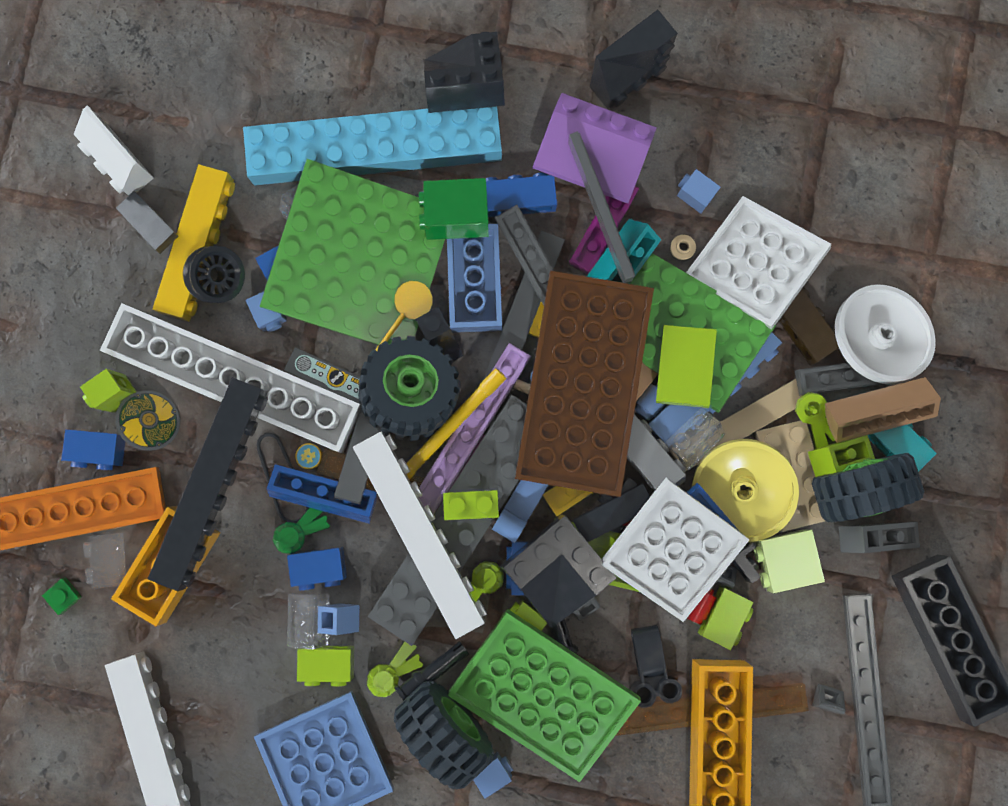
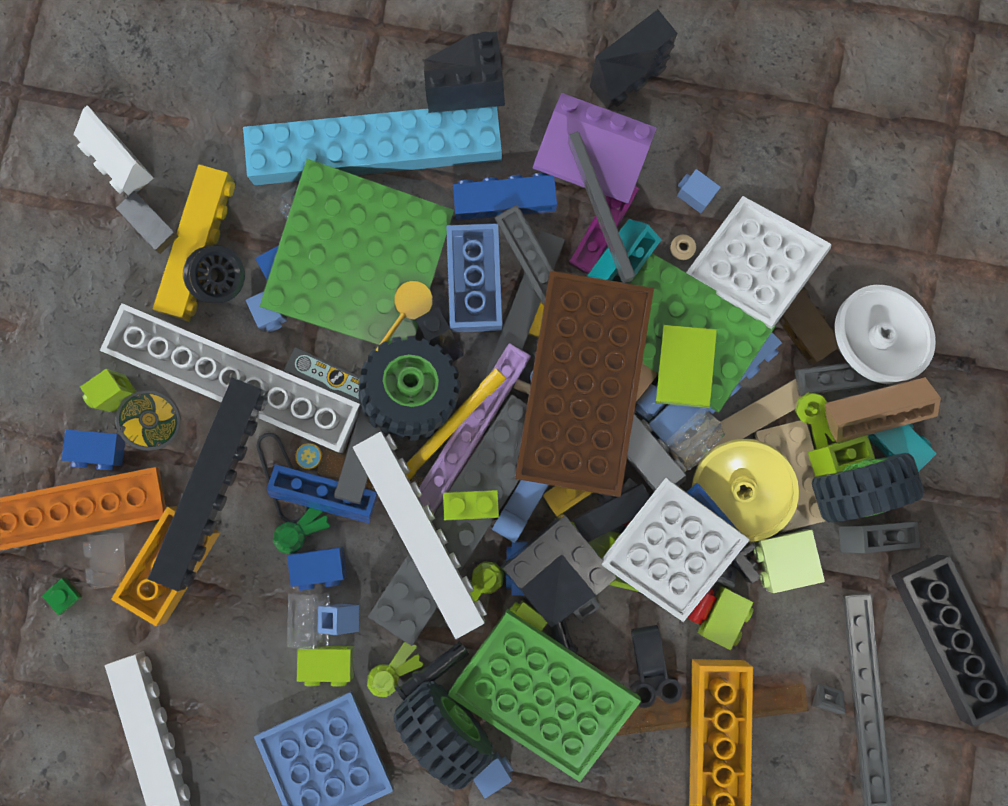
(454, 209): green brick -> none

